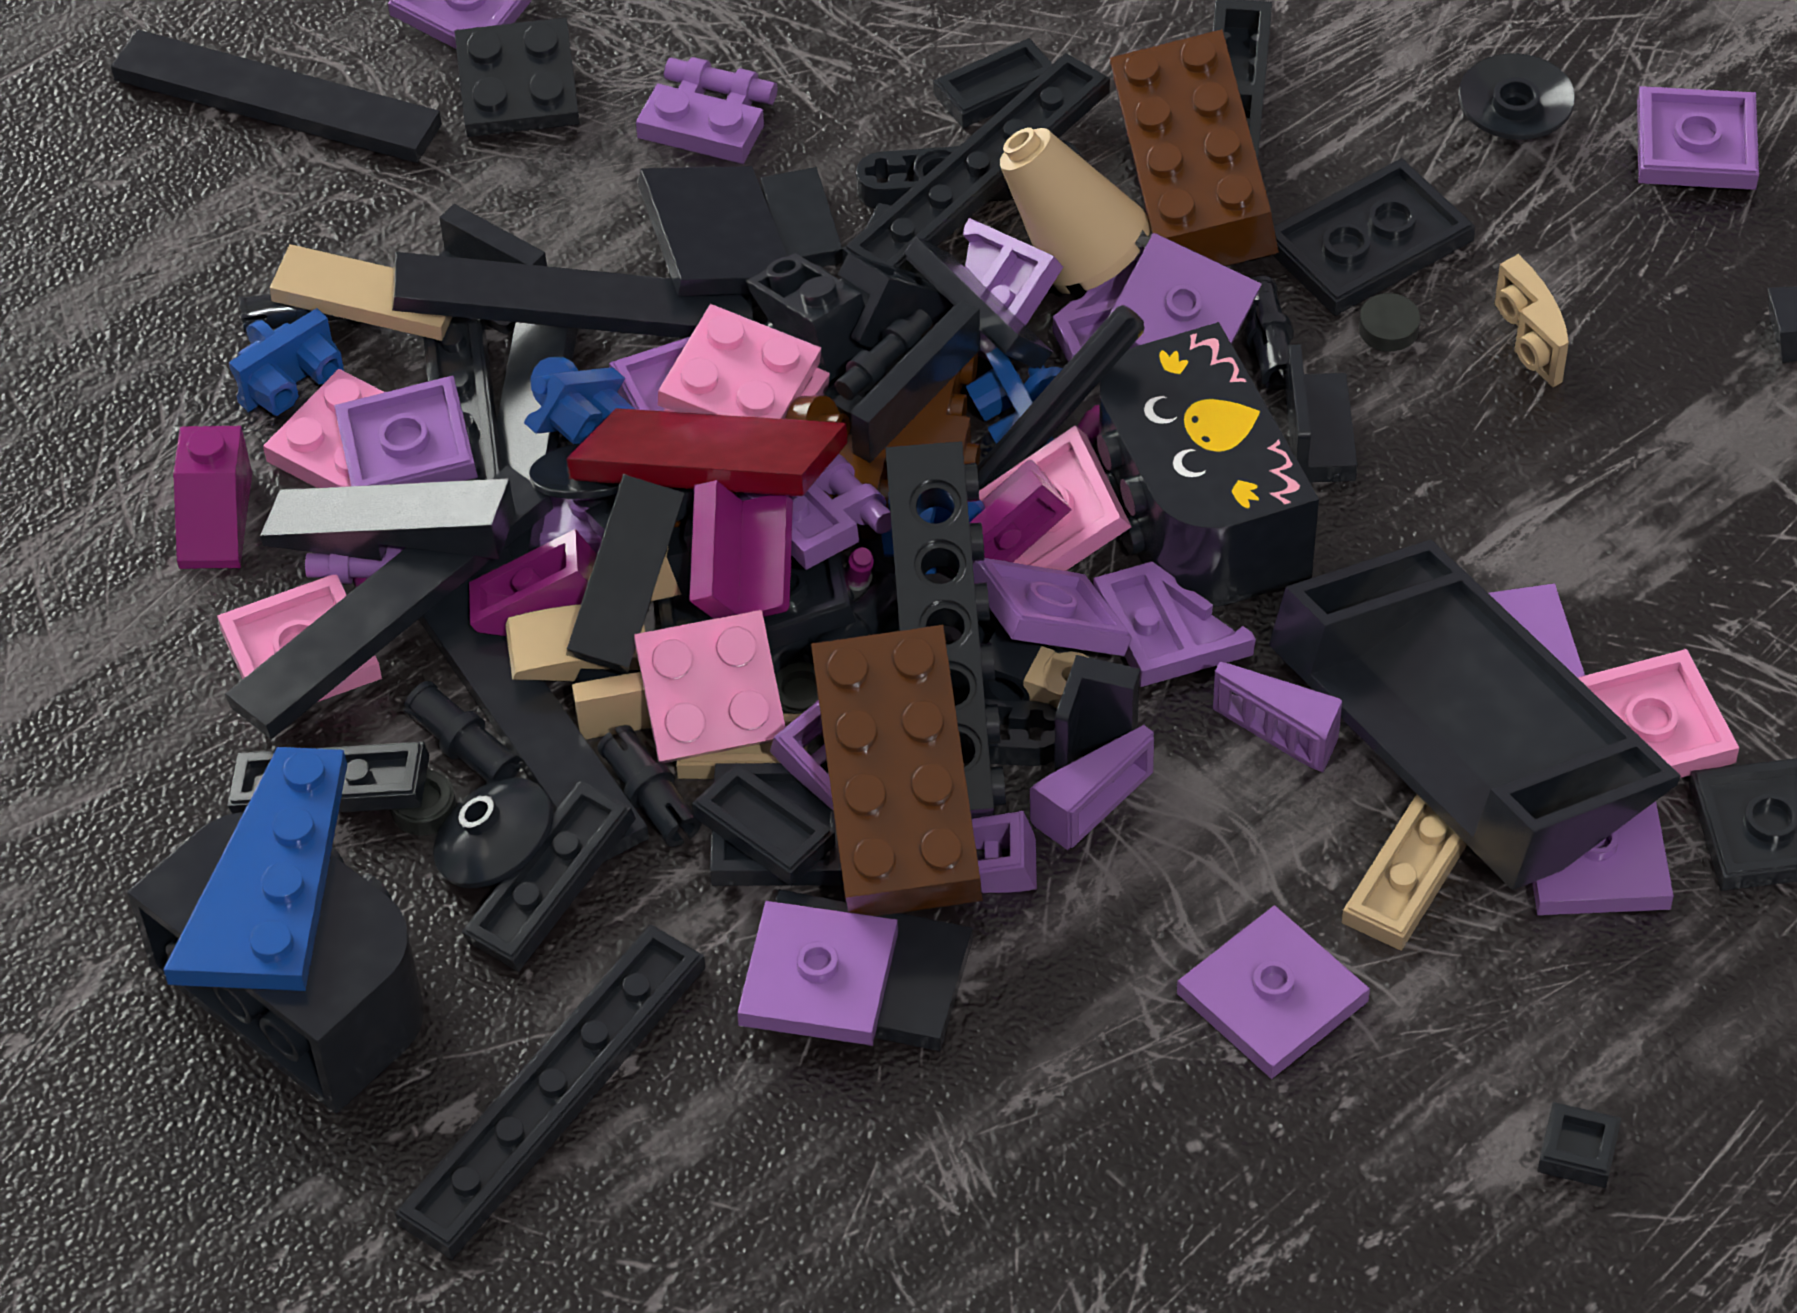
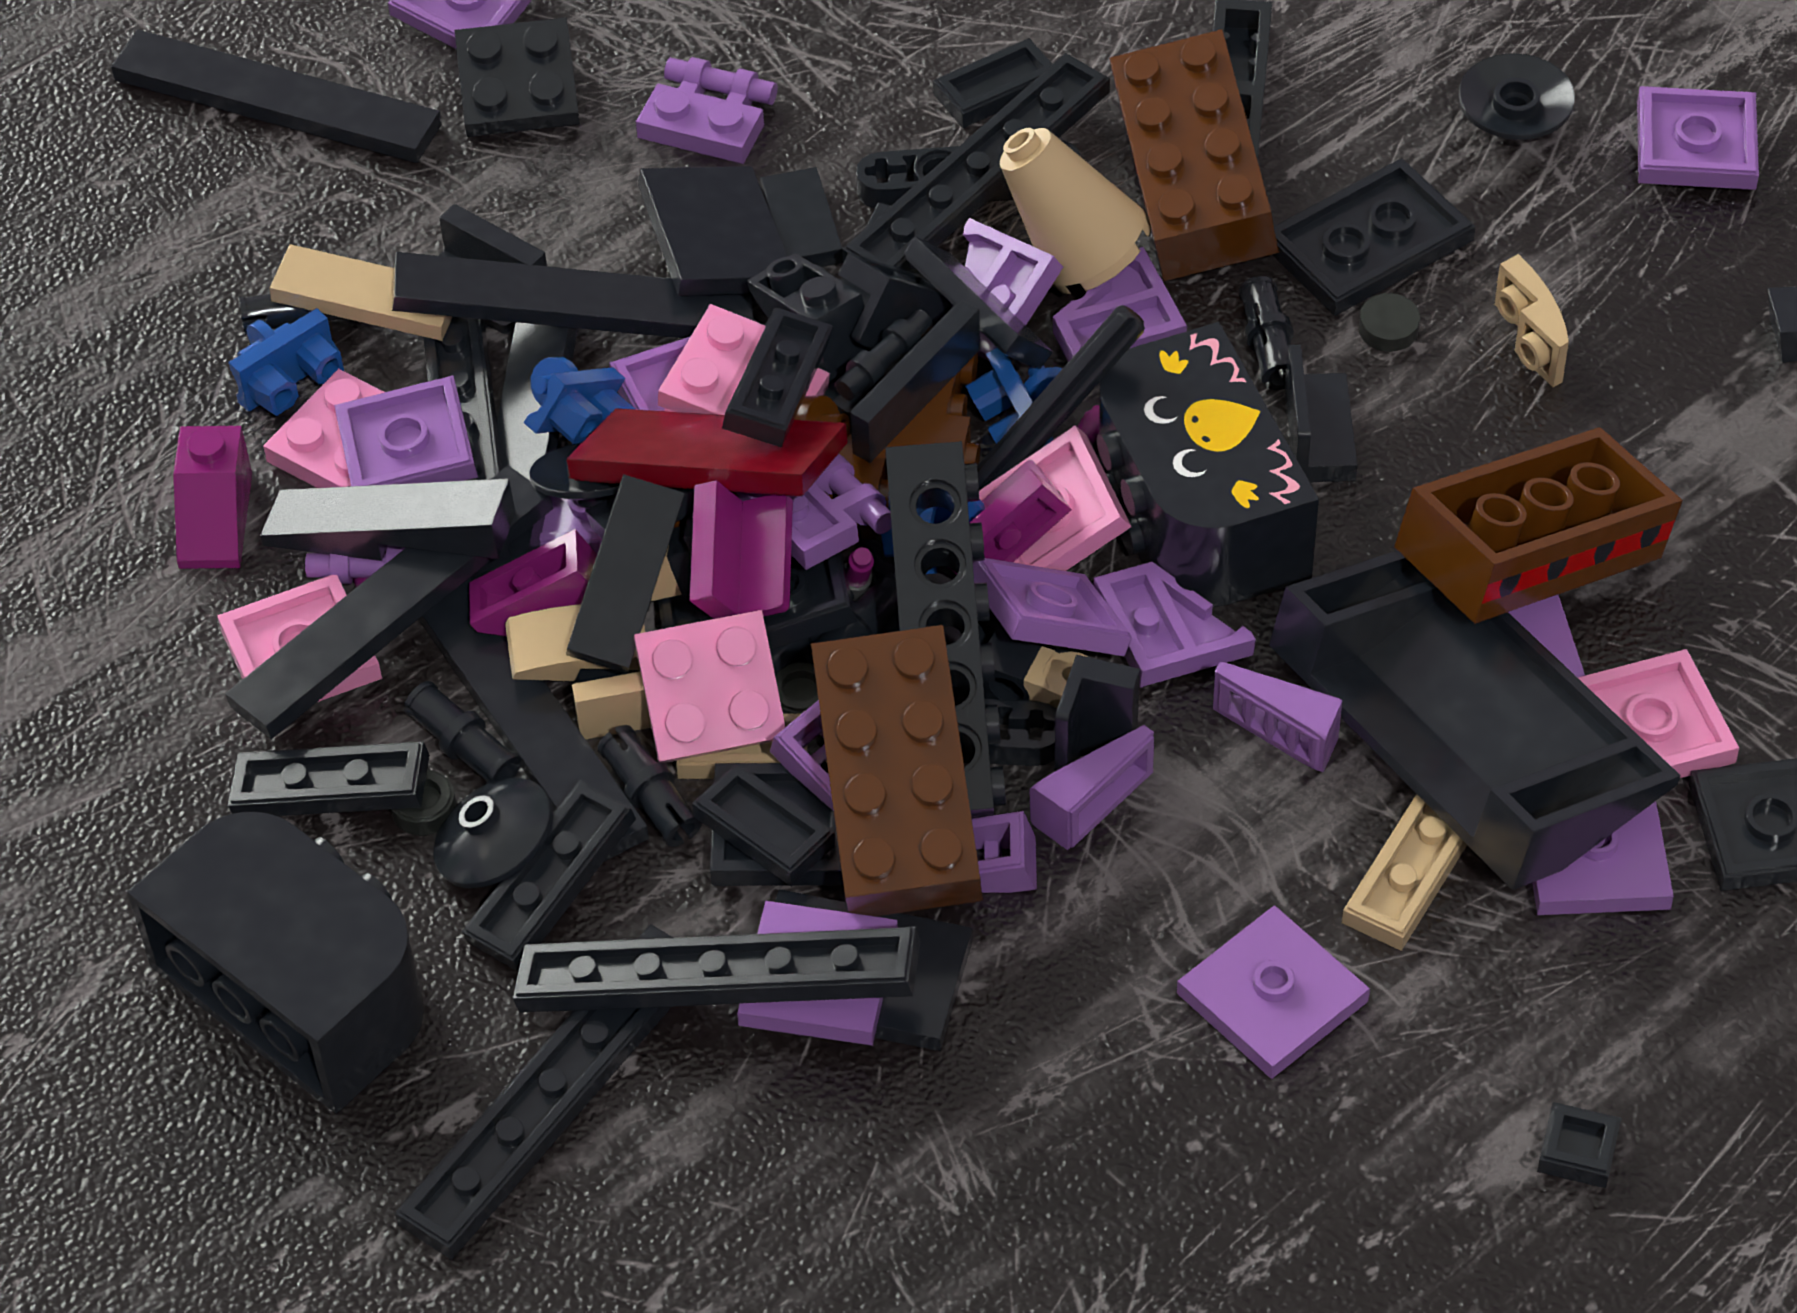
(268, 888): blue wing -> none
(718, 970): none -> black tile
(777, 377): none -> black tile
(1185, 291): medium lavender plate -> none
(1537, 524): none -> reddish brown brick

